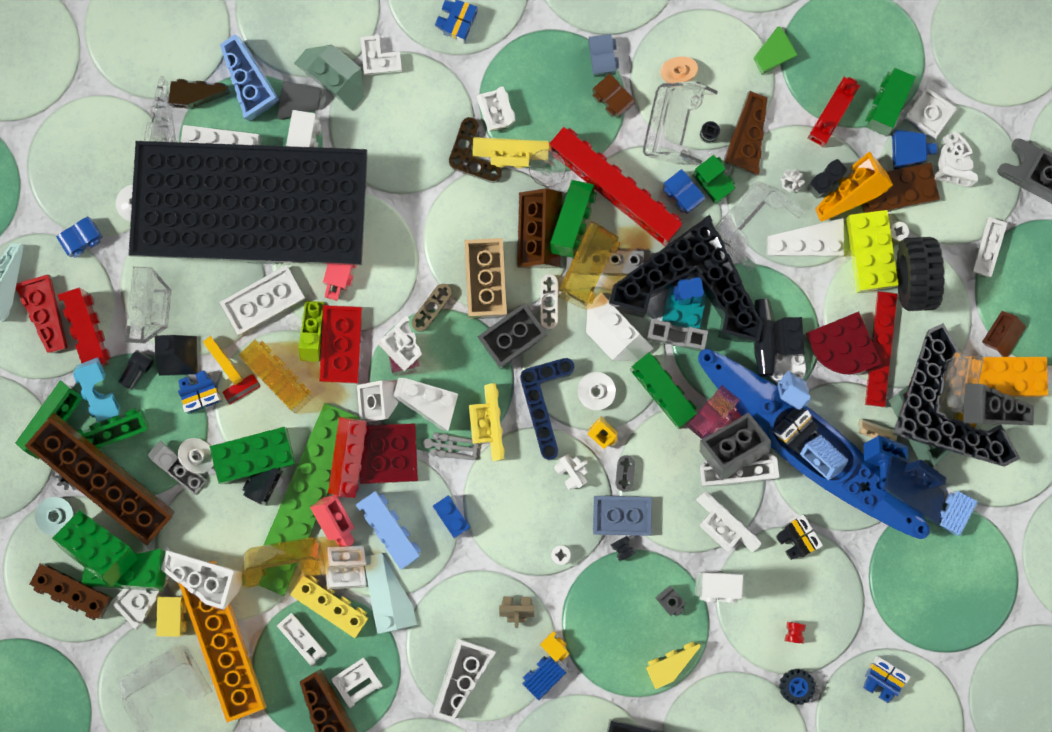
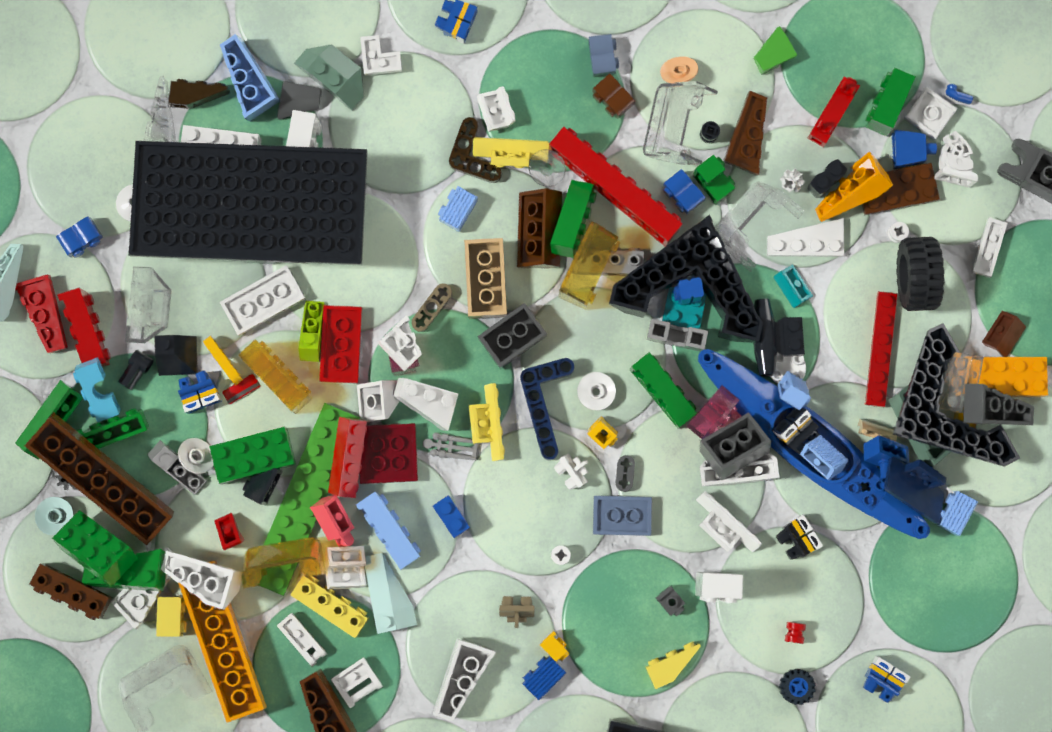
(228, 531): none -> red slope
(338, 277): coral brick -> none
(458, 208): none -> light blue brick
(543, 316): white beam -> none
(614, 332): white wedge -> none
(623, 549): black wheel -> none
(793, 286): none -> teal slope
(844, 346): dark red plate -> none
(872, 251): neon yellow brick -> none
(958, 96): none -> blue arm

